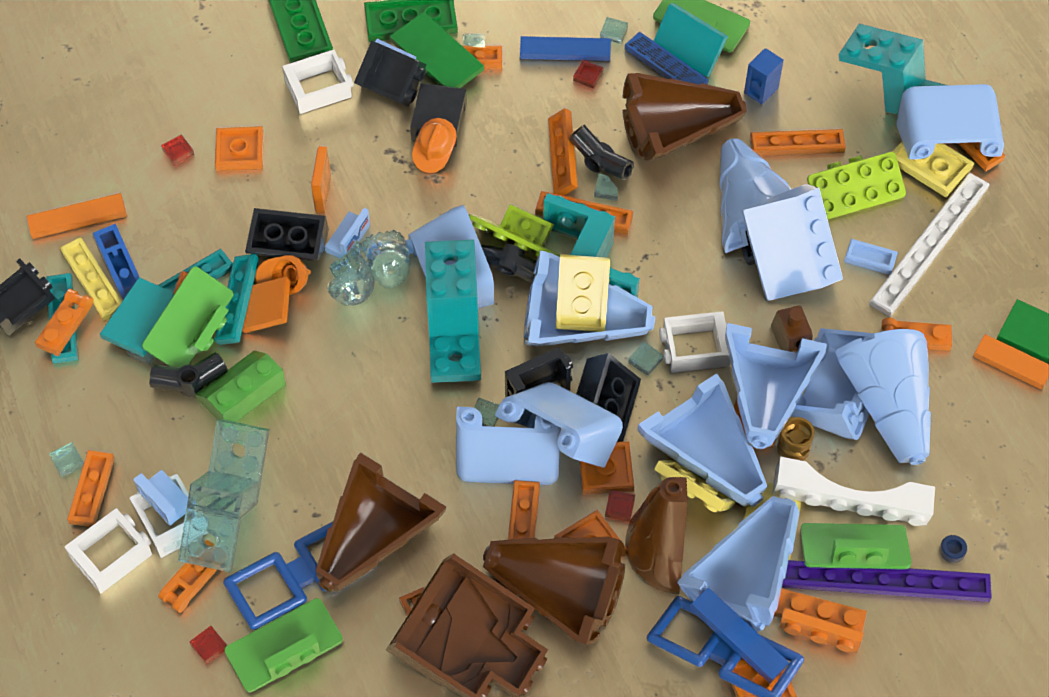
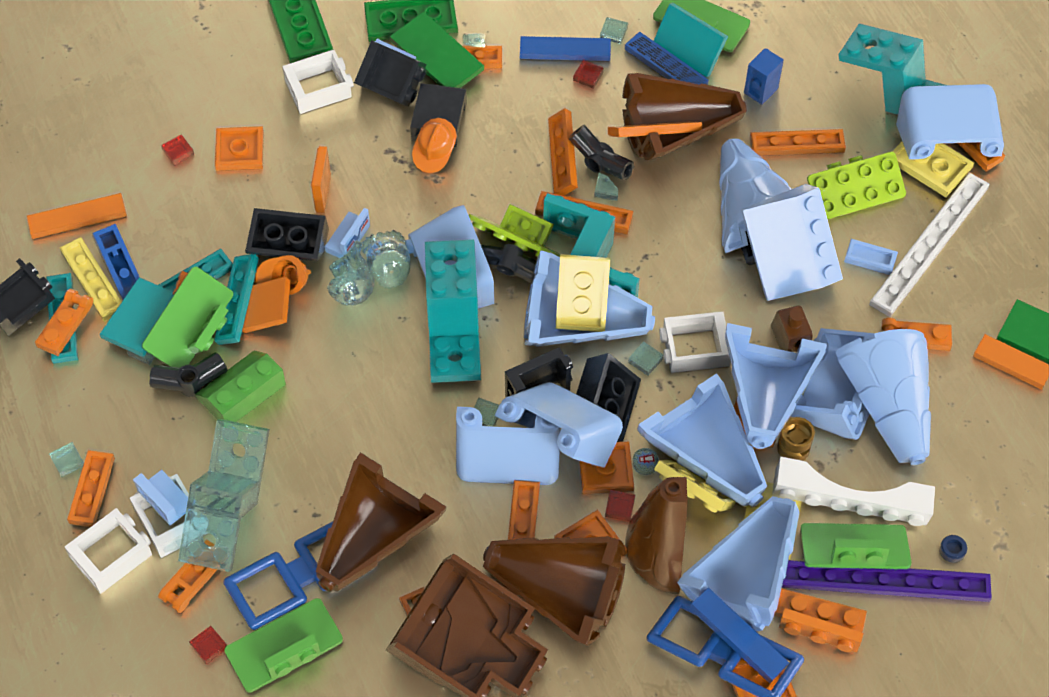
(645, 461): none -> clear light blue tile
(661, 128): none -> orange tile

